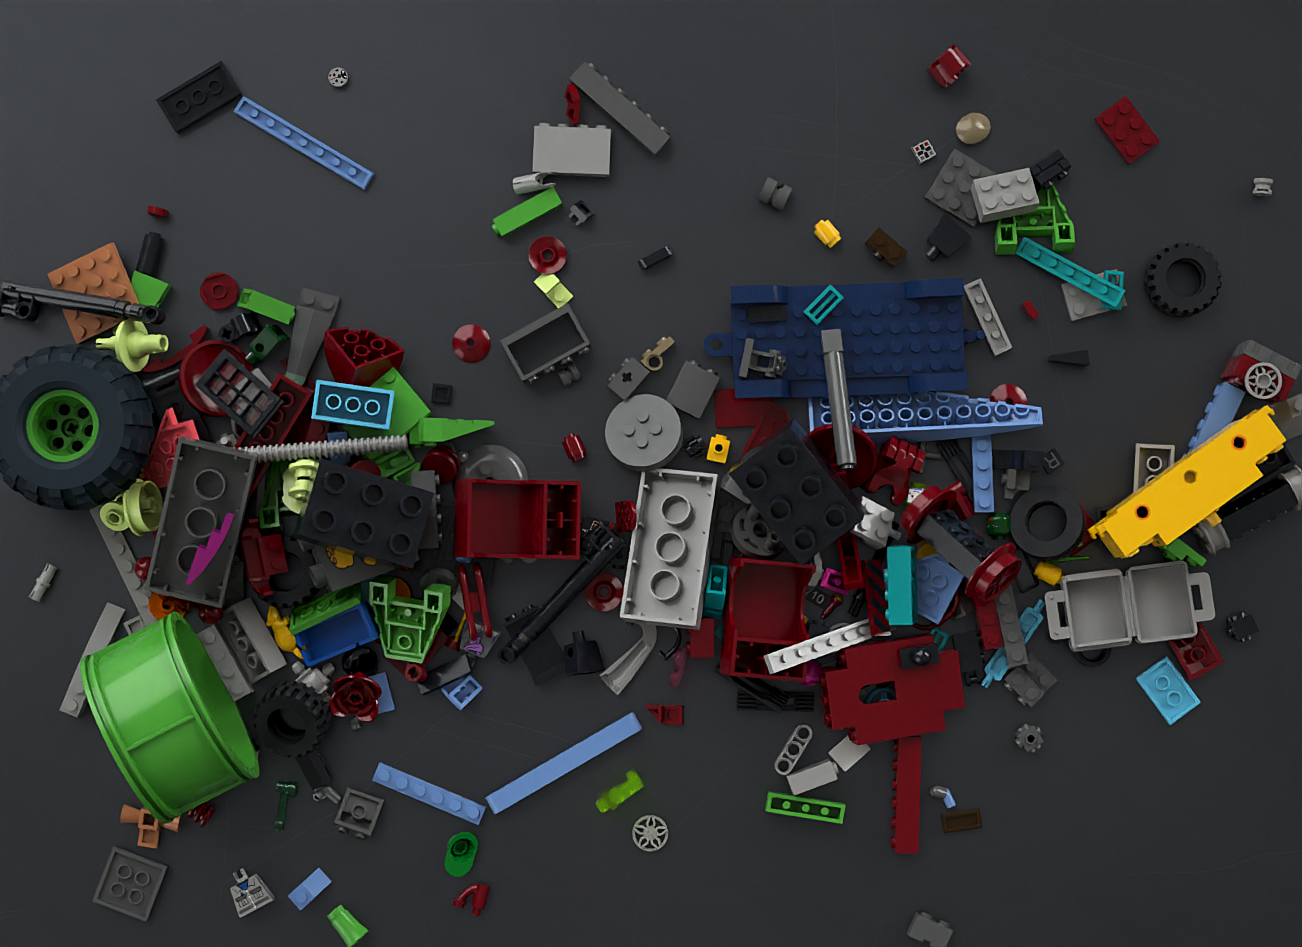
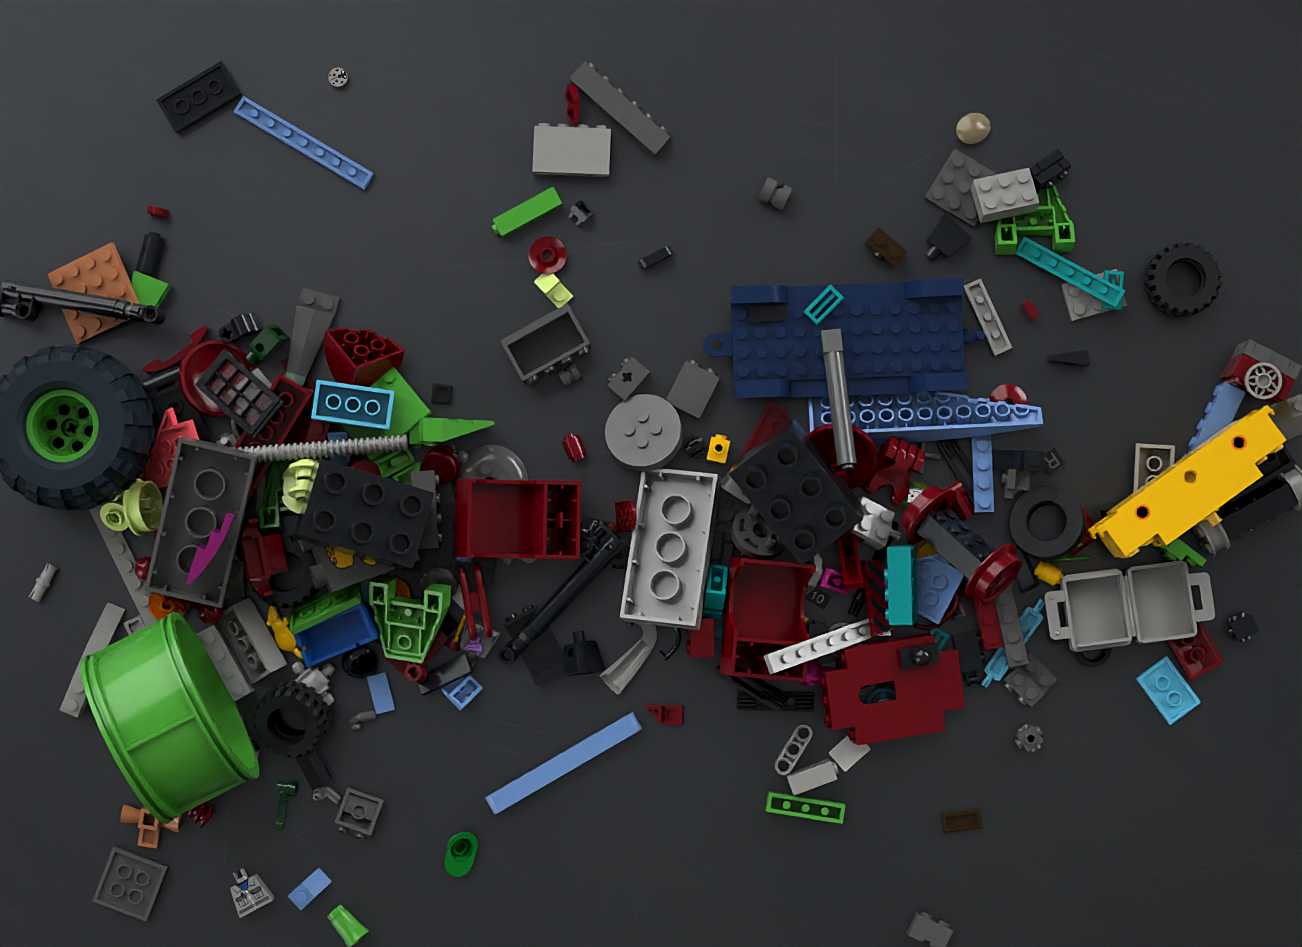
(133, 344): yellowish green piece -> none
(219, 291): dark red tile -> none
(266, 306): bright green slope -> none
(346, 702): dark red brick -> none
(429, 793): medium blue plate -> none
(478, 350): dark red dish -> none
(479, 899): dark red plant -> none
(531, 182): light grey piece -> none
(614, 595): dark red dish -> none
(620, 792): clear neon green hips -> none
(650, 833): light grey wheel -> none
(663, 345): dark tan plate -> none
(680, 661): clear pink slope -> none
(739, 411): dark red tile -> none
(776, 365): dark grey tile -> none
(827, 233): yellow brick -> none
(836, 600): dark red piece -> none
(906, 795): dark red brick -> none
(924, 151): tile -> none
(942, 793): arm -> none
(948, 66): dark red brick -> none
(998, 525): dark green head -> none
(1127, 130): dark red plate -> none
(1262, 187): light grey wheel -> none

